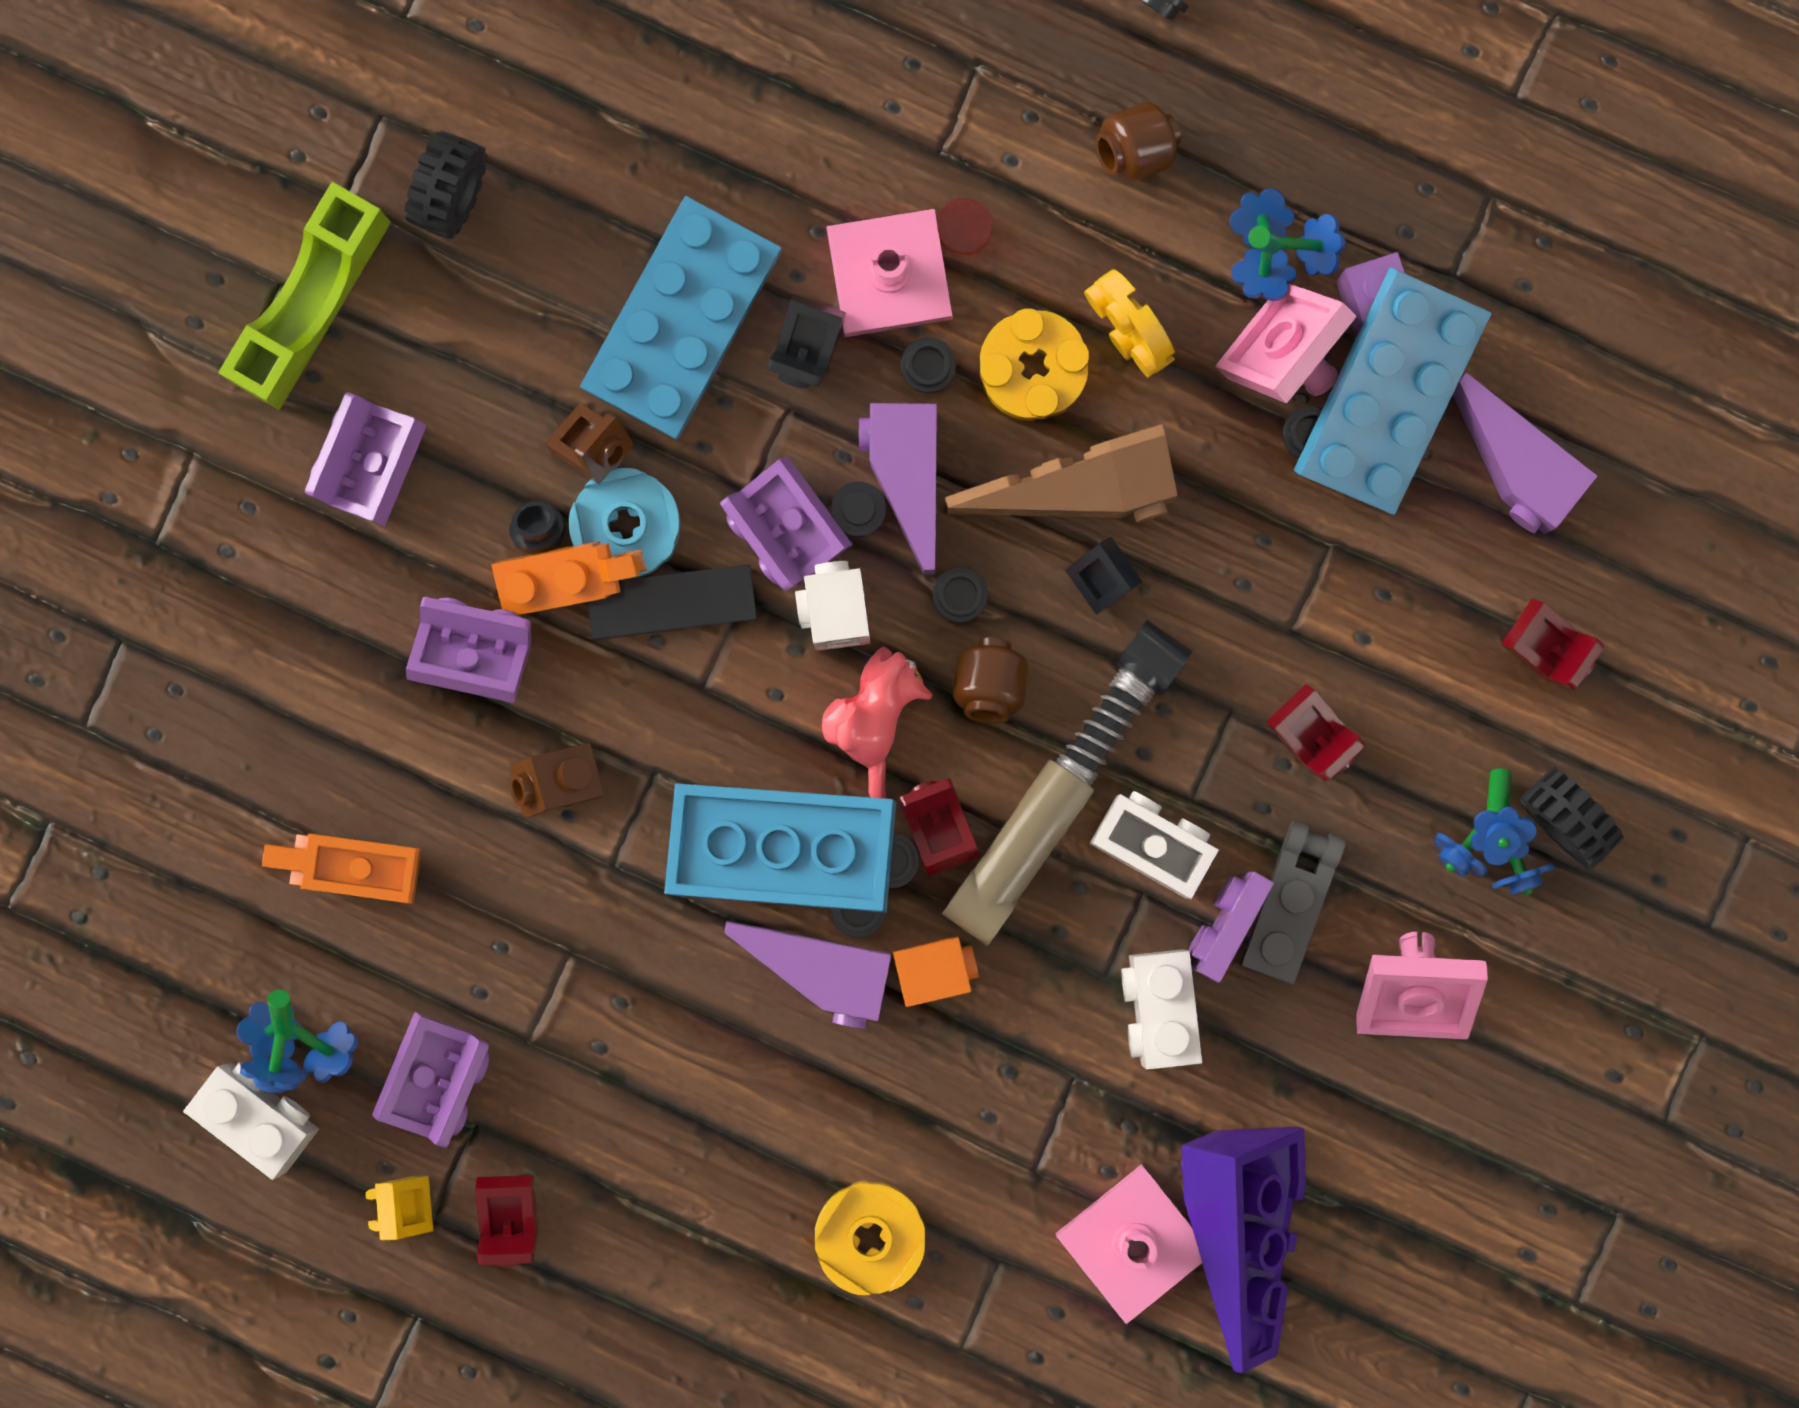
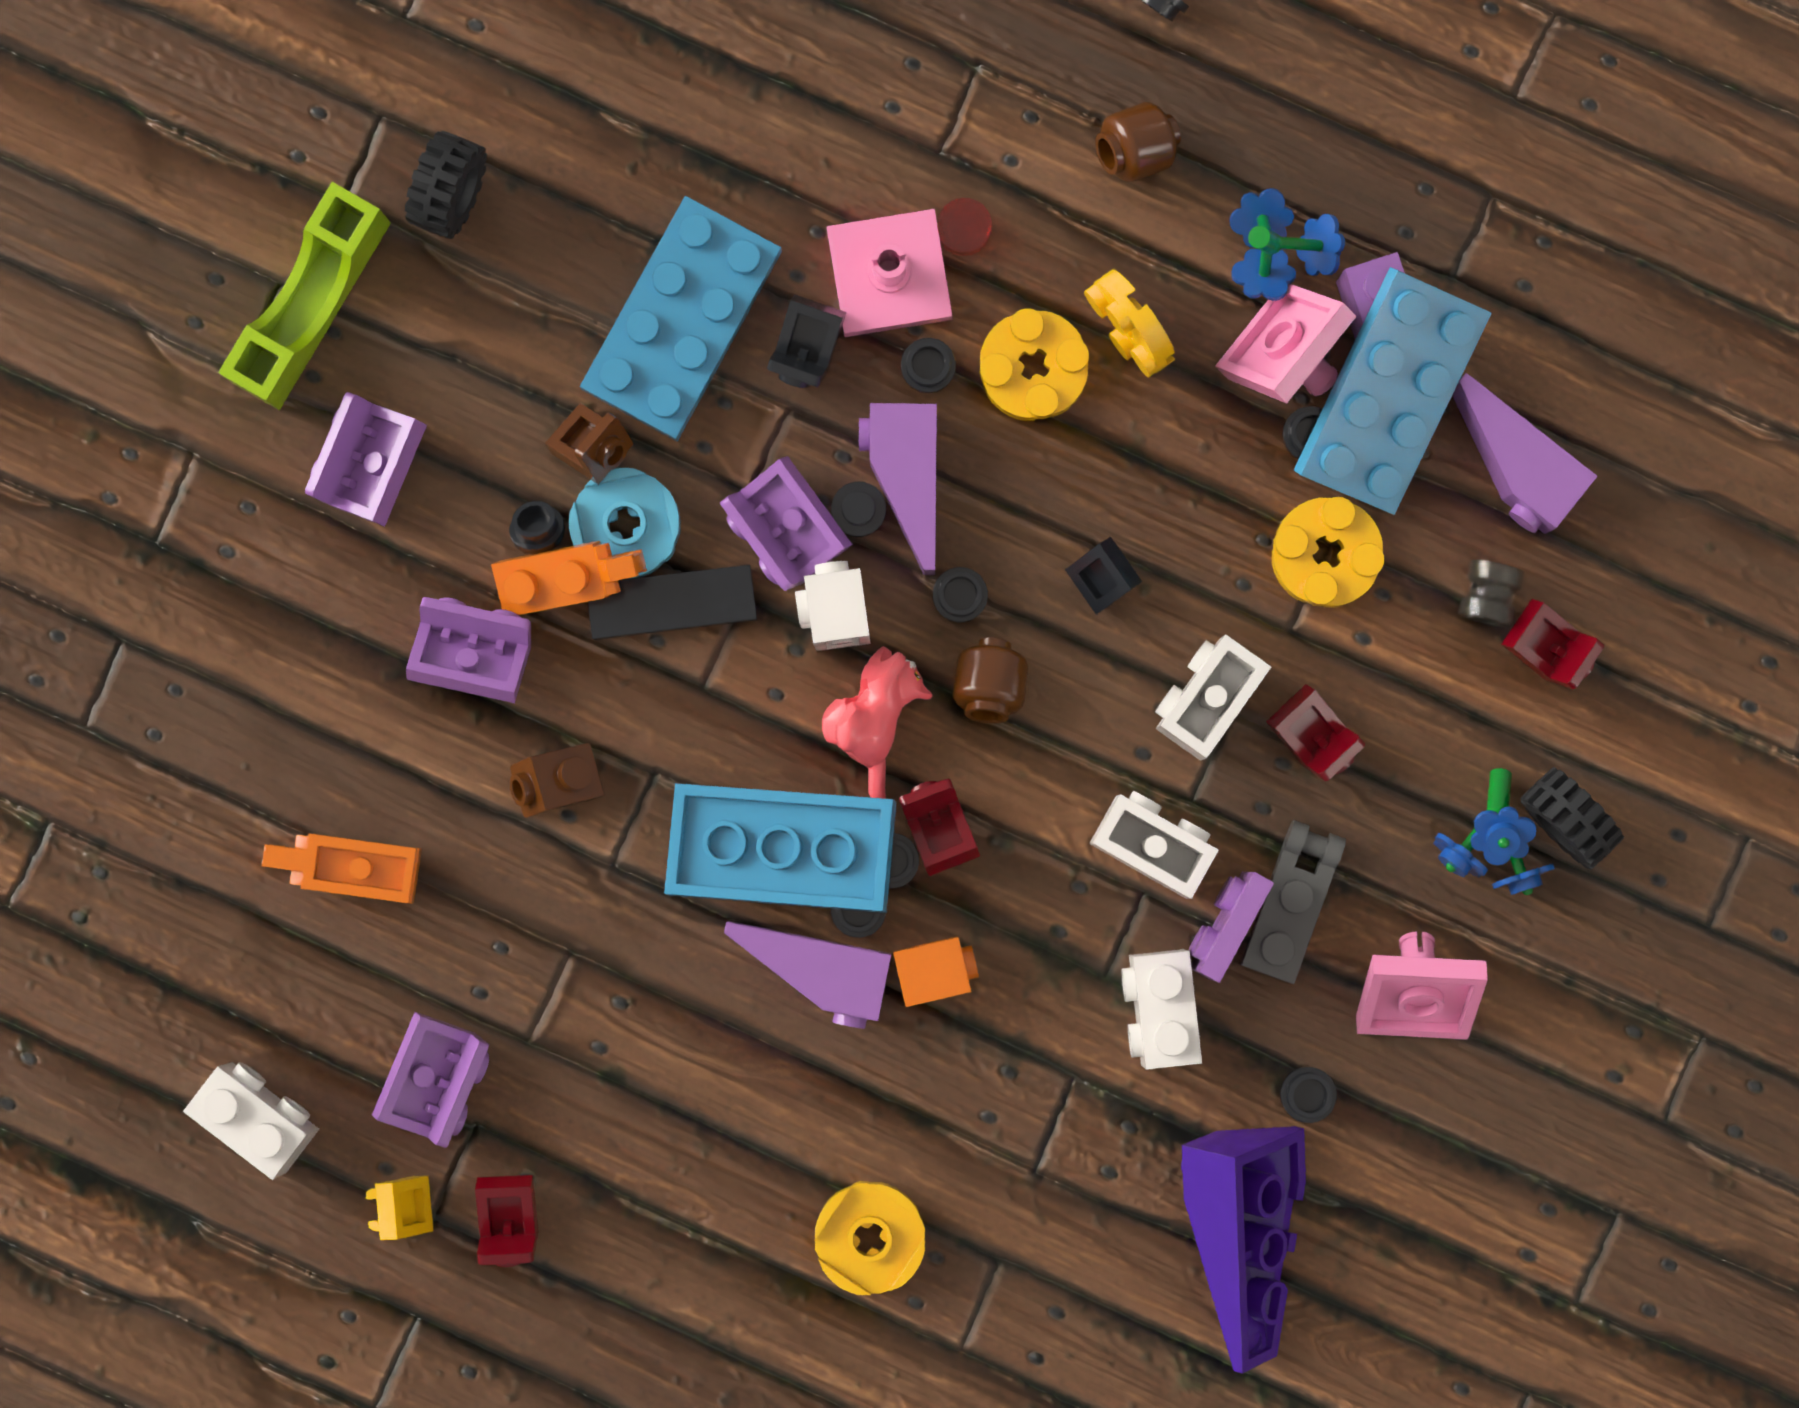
(272, 1033): blue plant -> none
(1063, 788): piece -> none
(1112, 482): medium nougat wedge -> none
(1132, 1244): bright pink tile -> none
(1212, 698): none -> white brick
(1308, 1094): none -> black plate
(1320, 583): none -> yellow plate
(1491, 593): none -> clear smoke wheel

